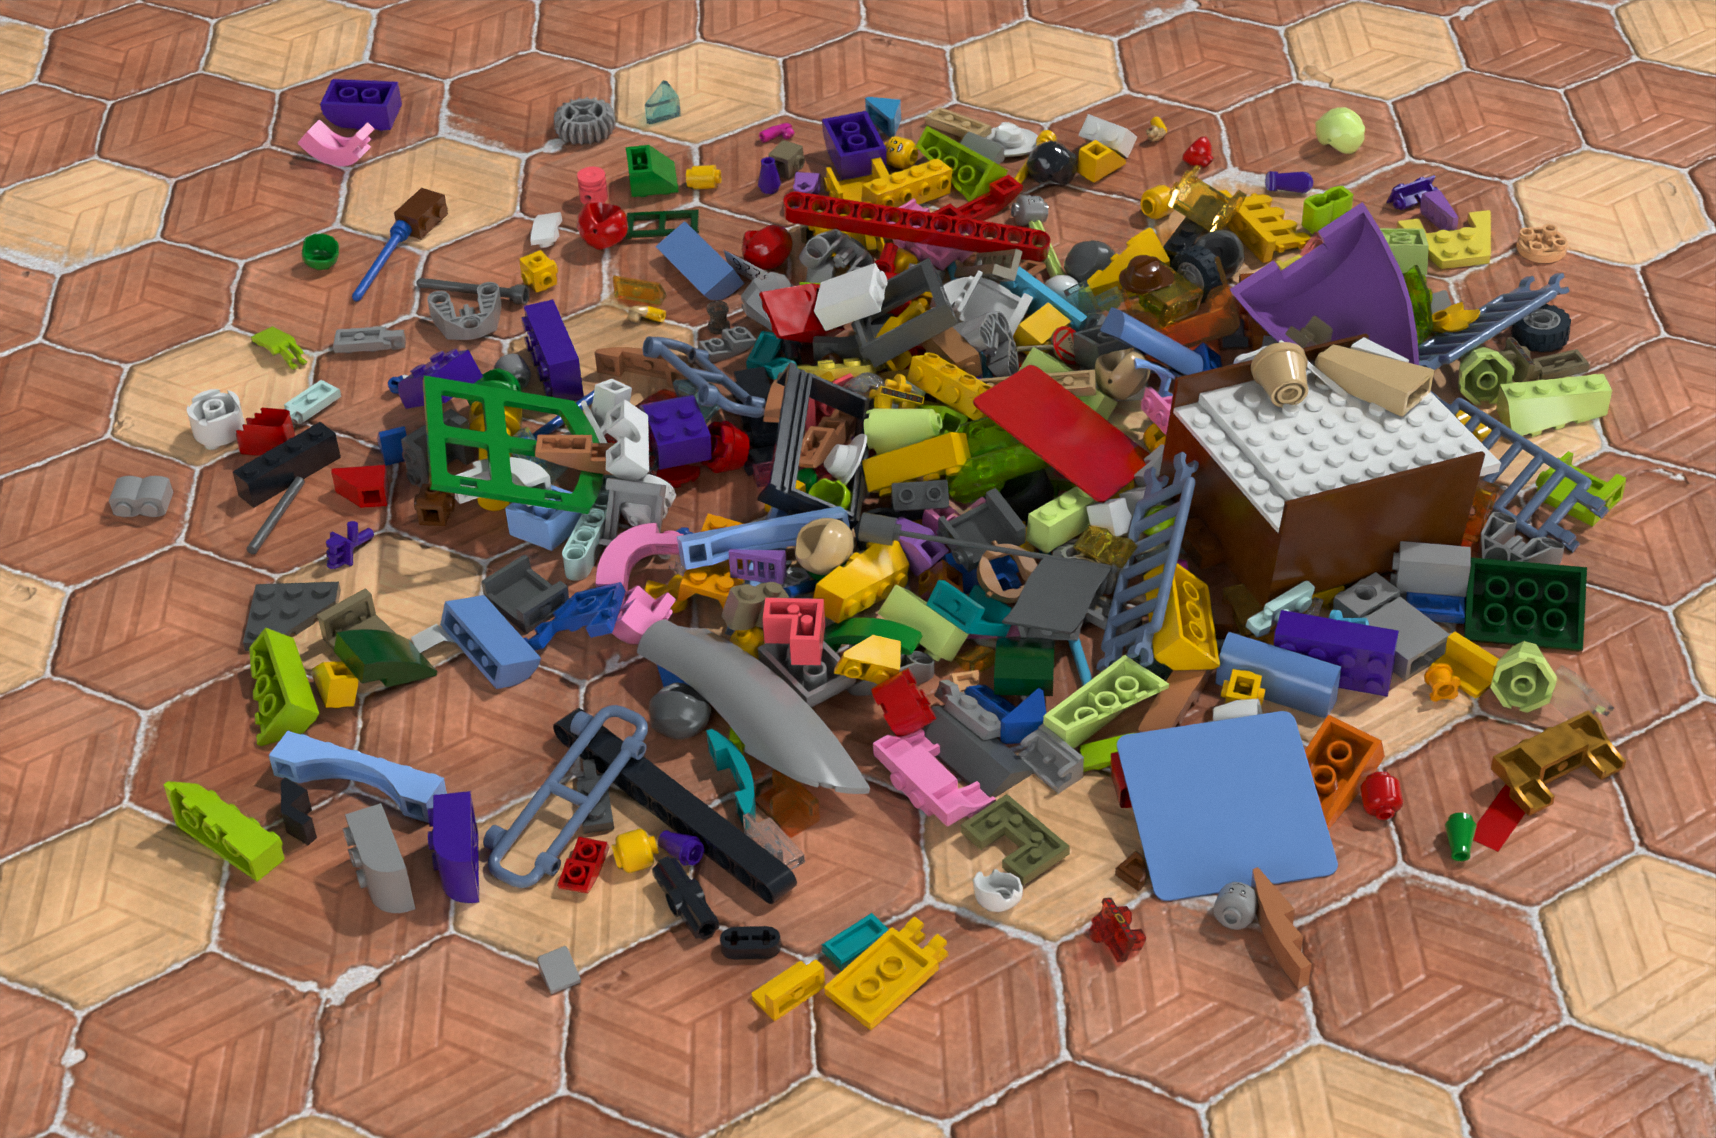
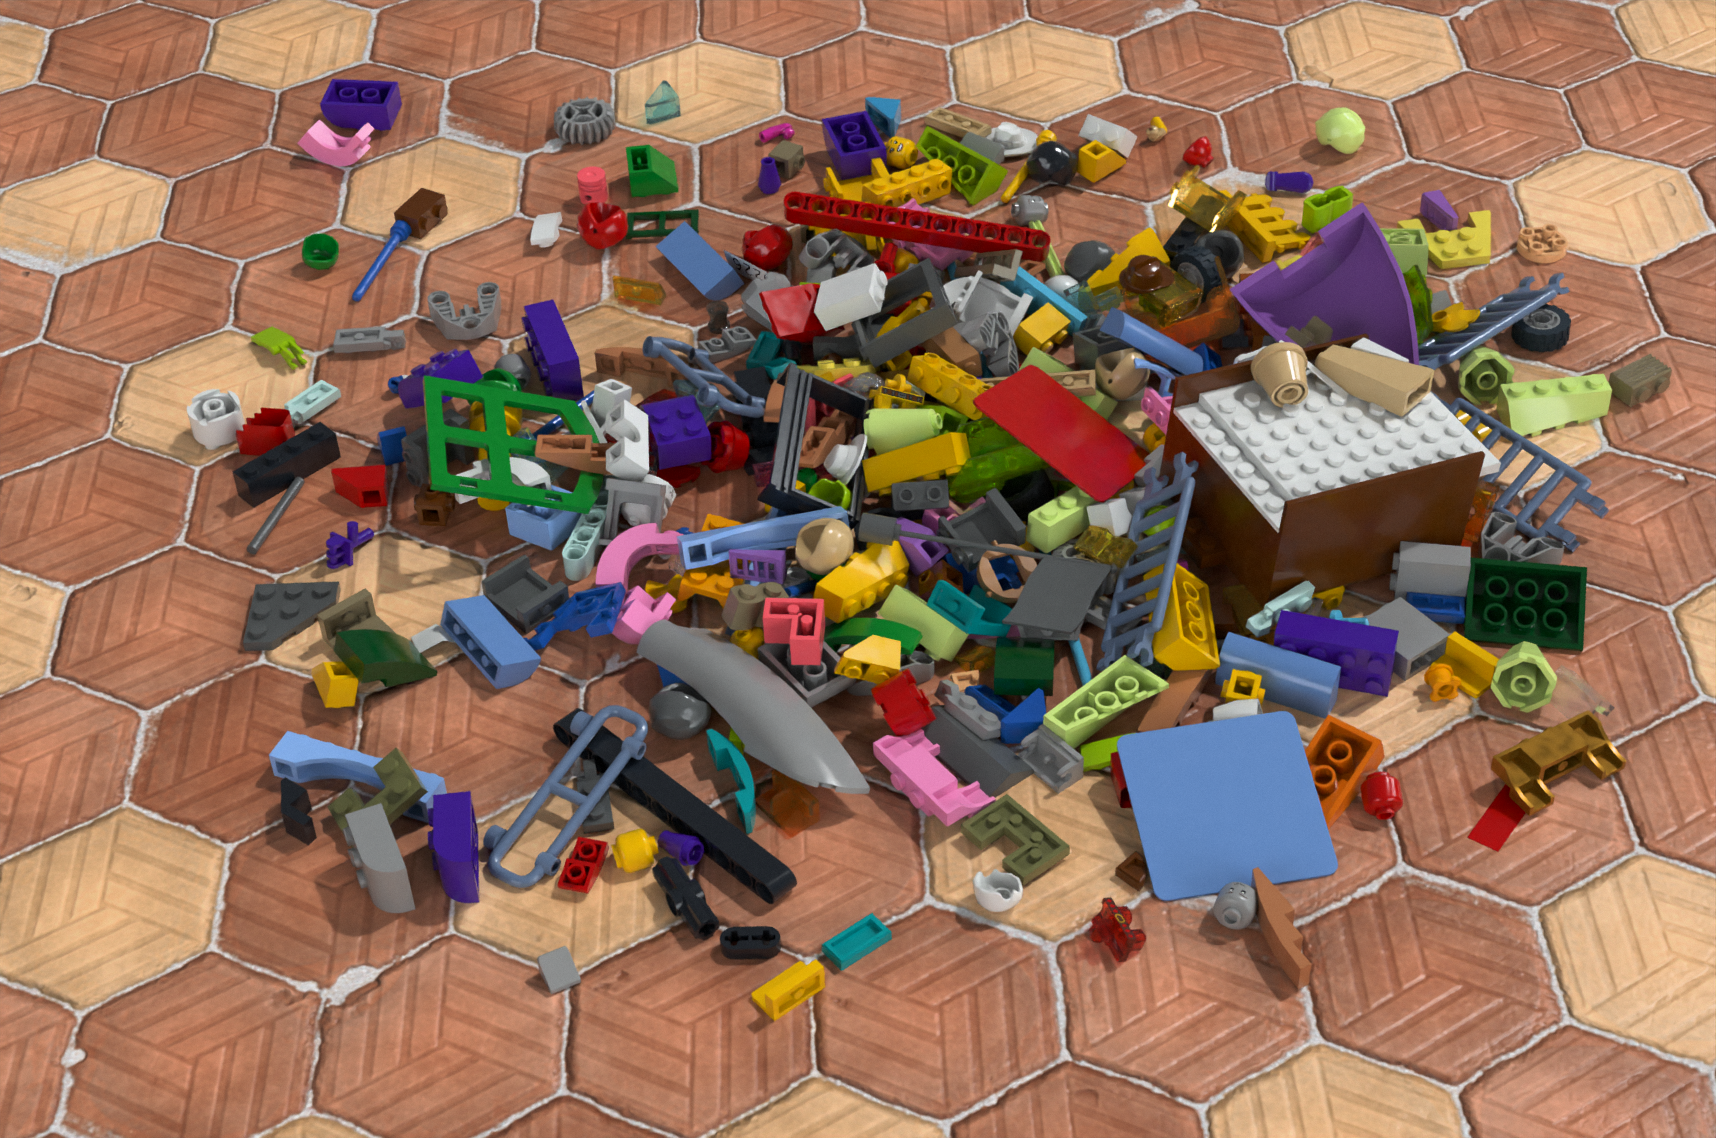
(141, 496): light grey brick -> none
(224, 829): lime wedge -> none
(280, 687): lime wedge -> none
(400, 791): none -> olive plate
(518, 294): dark grey piece -> none
(538, 271): yellow brick -> none
(648, 312): arm -> none
(703, 177): yellow brick -> none
(773, 840): clear panel -> none
(807, 183): medium lavender piece -> none
(886, 973): yellow tile -> none
(1000, 195): red slope -> none
(1061, 344): dark tan piece -> none
(1155, 202): yellow head -> none
(1365, 597): light grey brick -> none
(1404, 195): dark purple hinge -> none
(1460, 834): green cone -> none
(1520, 359): dark tan hips -> none
(1562, 365): dark tan tile -> none
(1608, 491): lime panel -> none
(1640, 380): none -> dark tan brick

